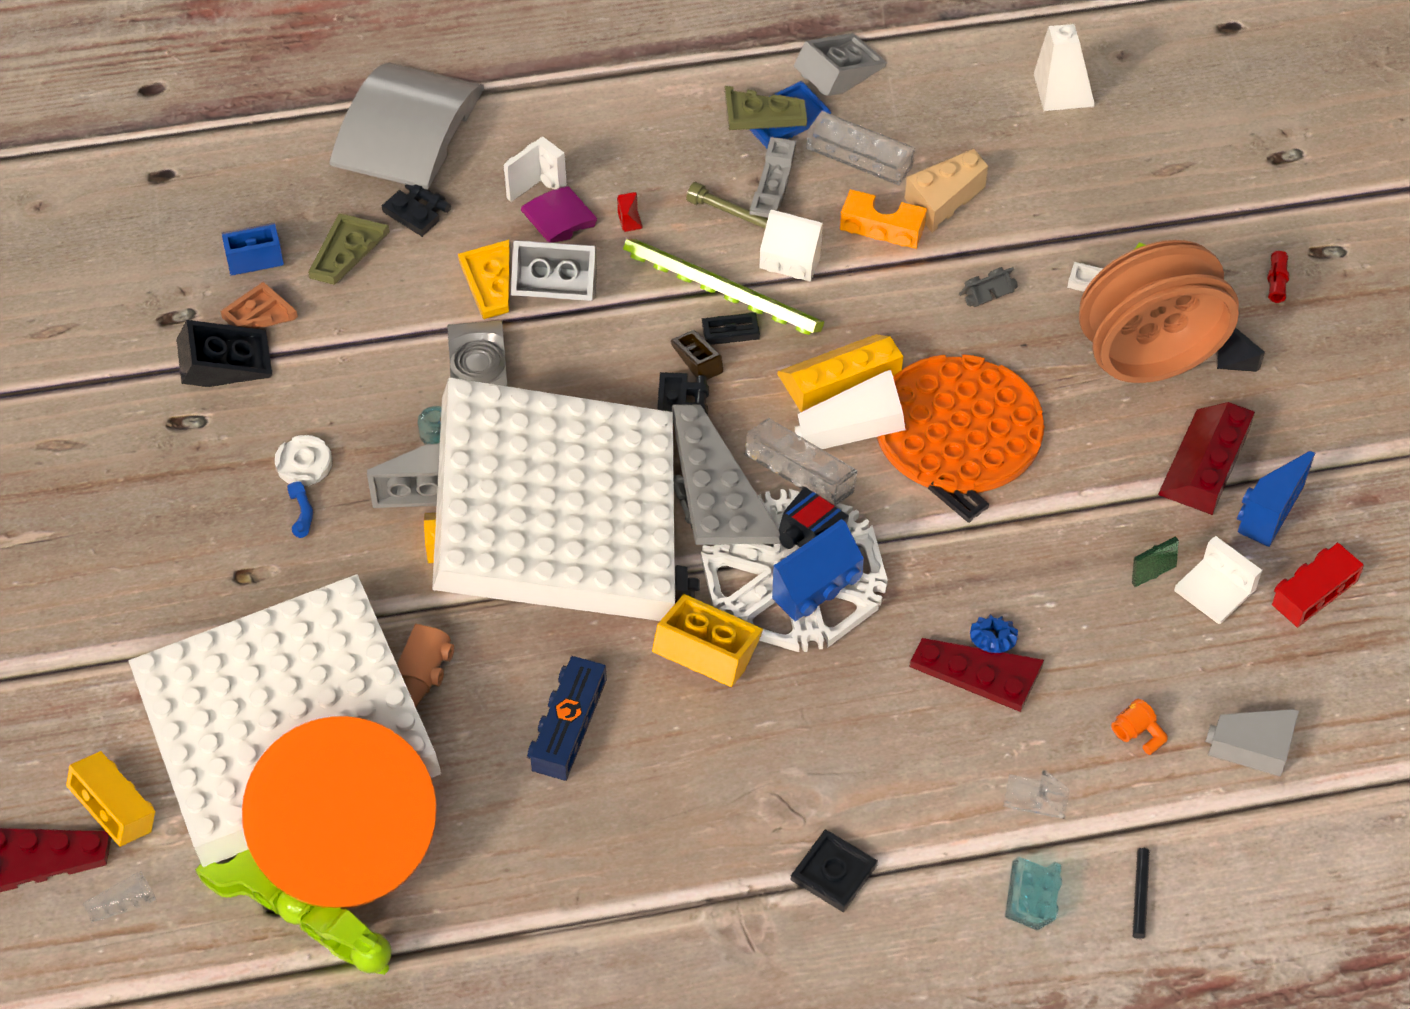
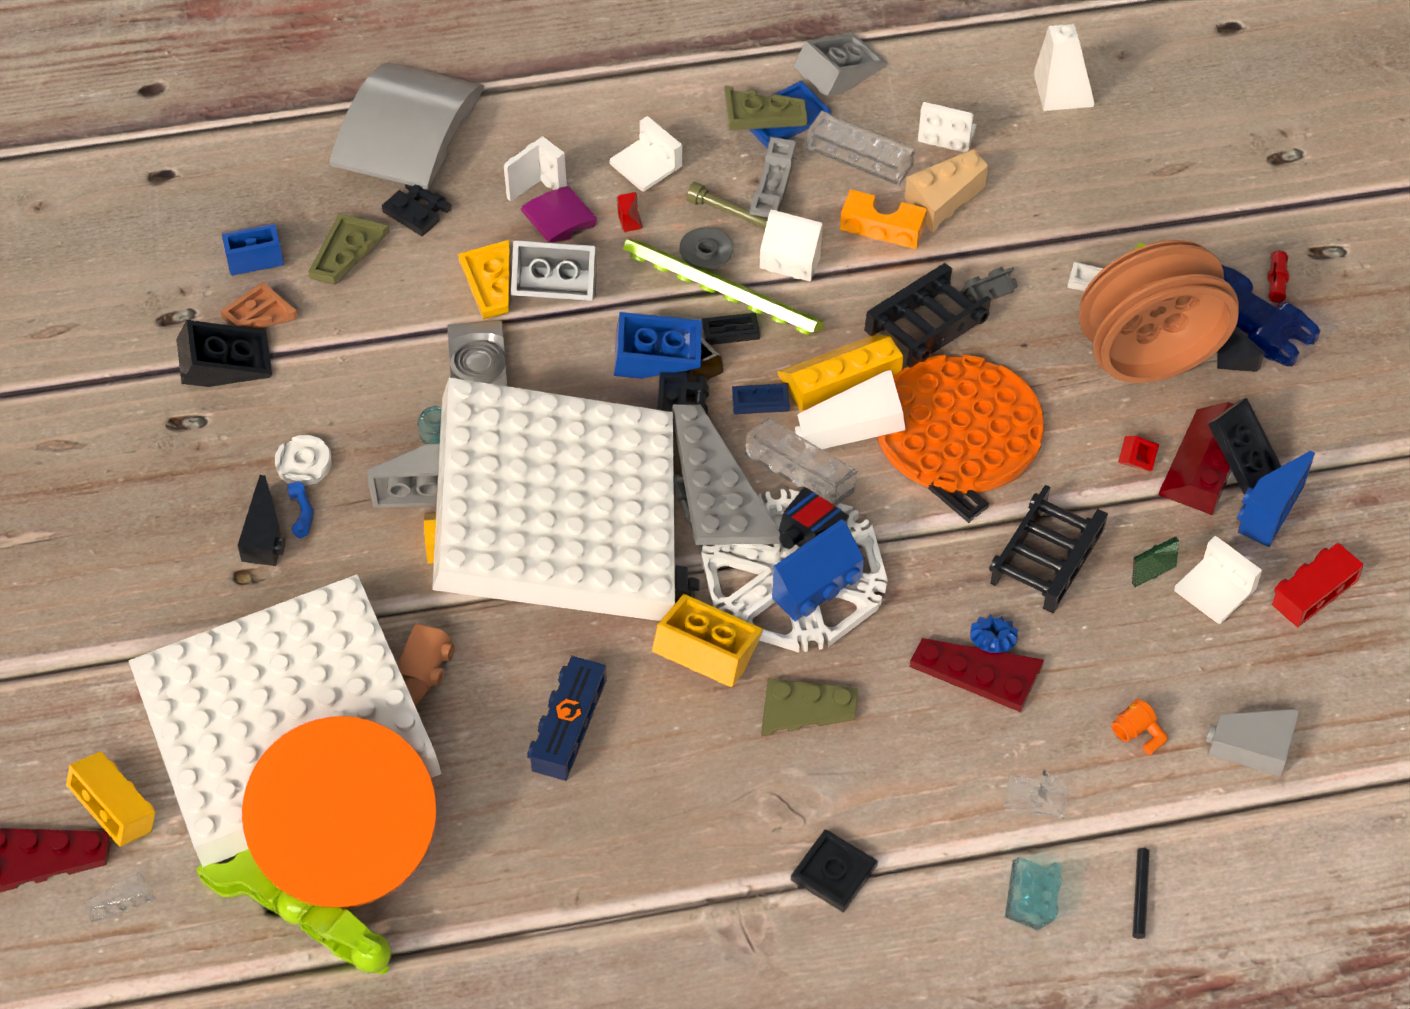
(261, 535): none -> black slope
(650, 157): none -> white bracket
(656, 345): none -> blue slope
(706, 248): none -> dark grey dish
(760, 398): none -> dark blue plate
(803, 704): none -> olive wing
(919, 294): none -> black fence
(946, 127): none -> white bracket
(1066, 569): none -> black fence
(1138, 453): none -> red slope
(1244, 444): none -> black tile
(1270, 325): none -> clear blue piece

